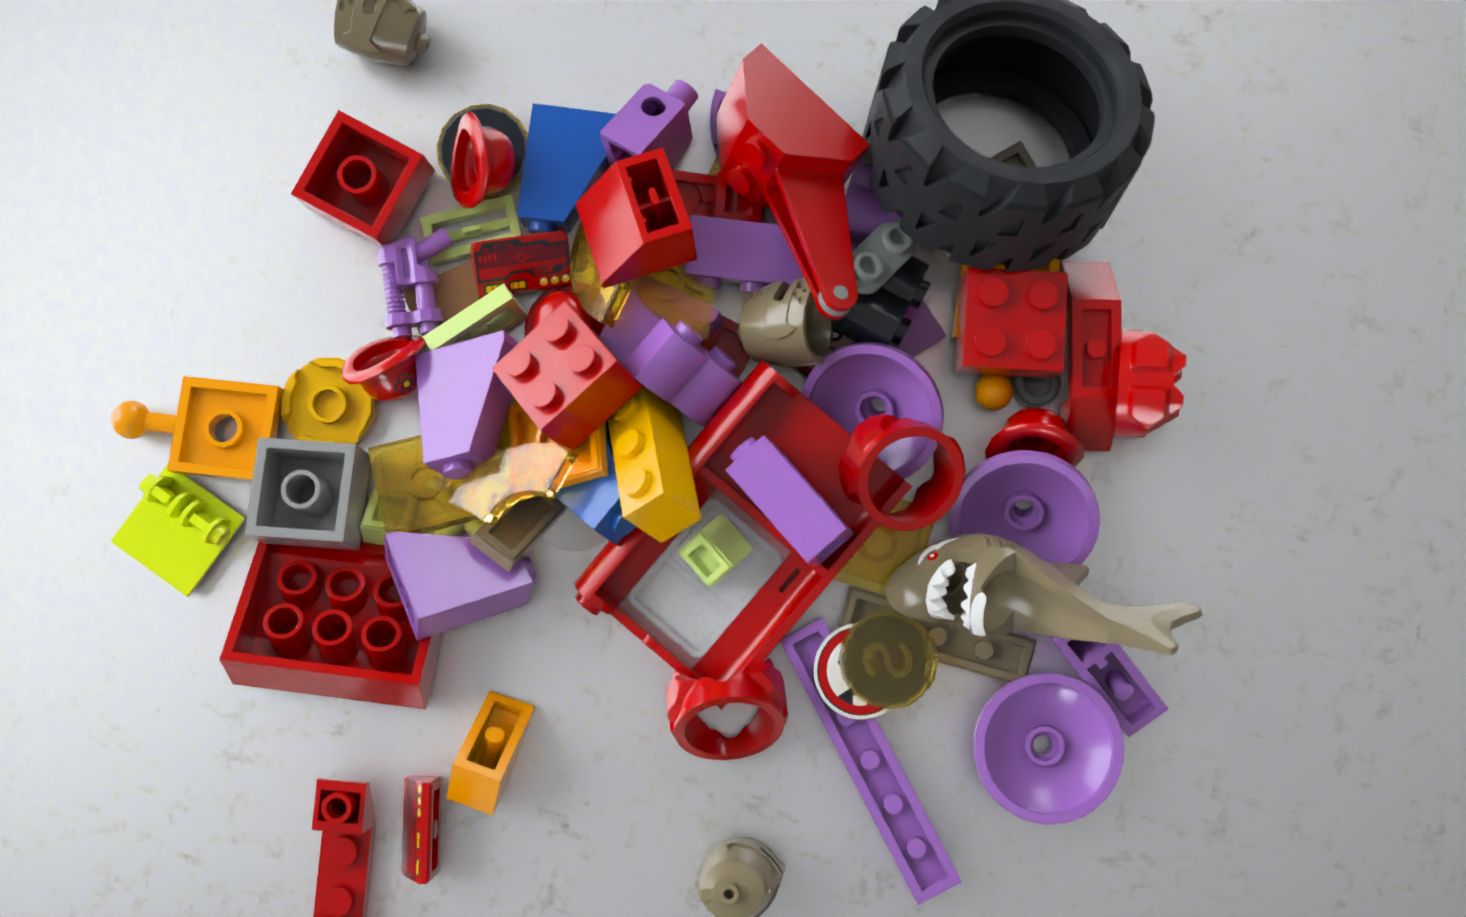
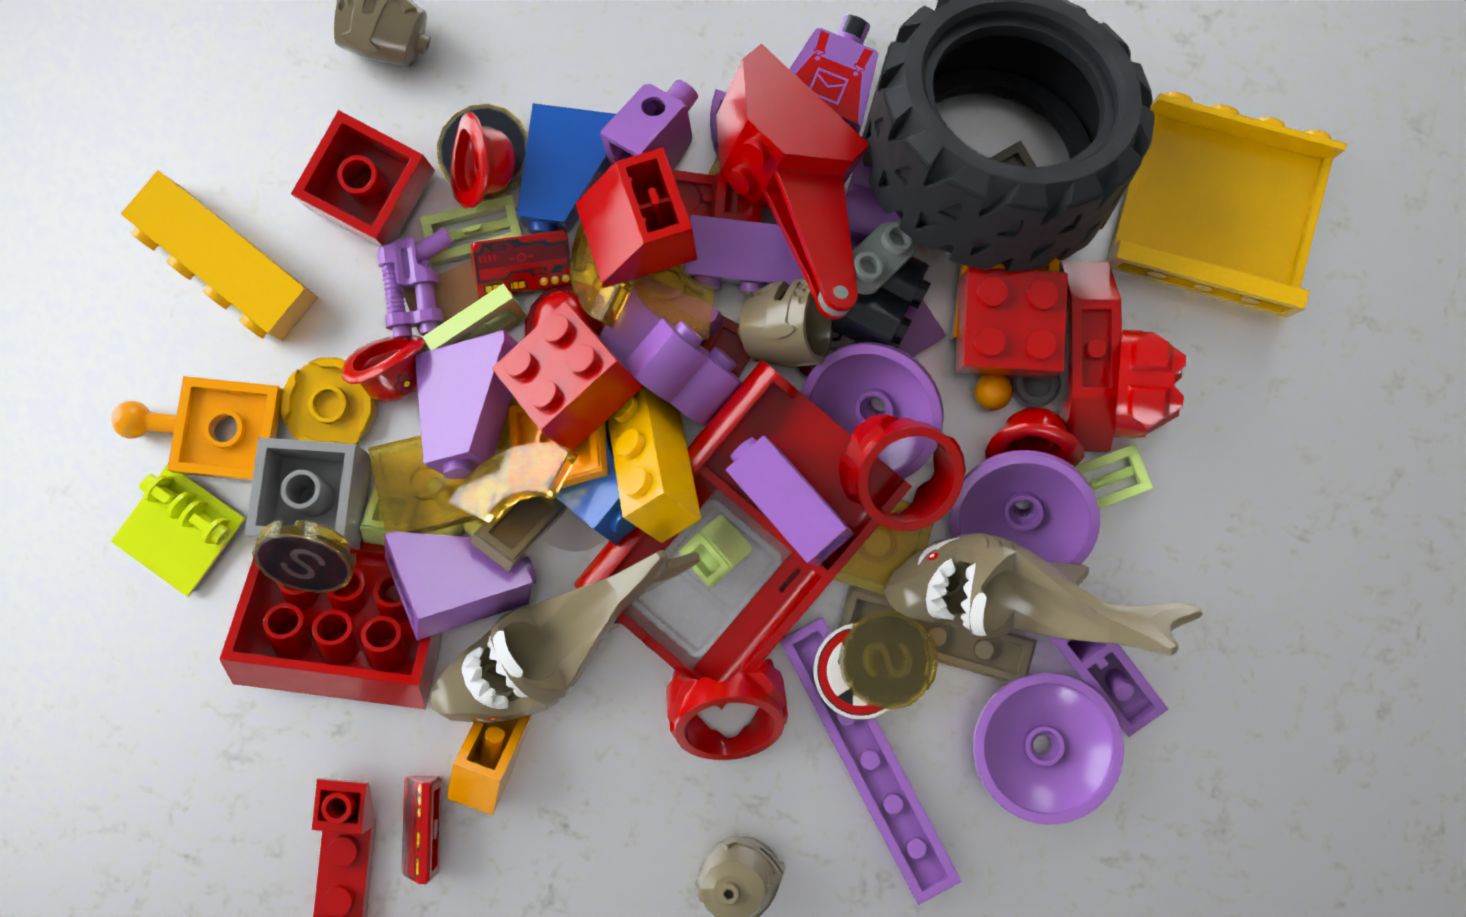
(219, 256): none -> yellow brick
(304, 556): none -> tile
(544, 648): none -> dark tan piece
(840, 68): none -> torso
(1137, 468): none -> yellowish green tile
(1224, 205): none -> yellow panel

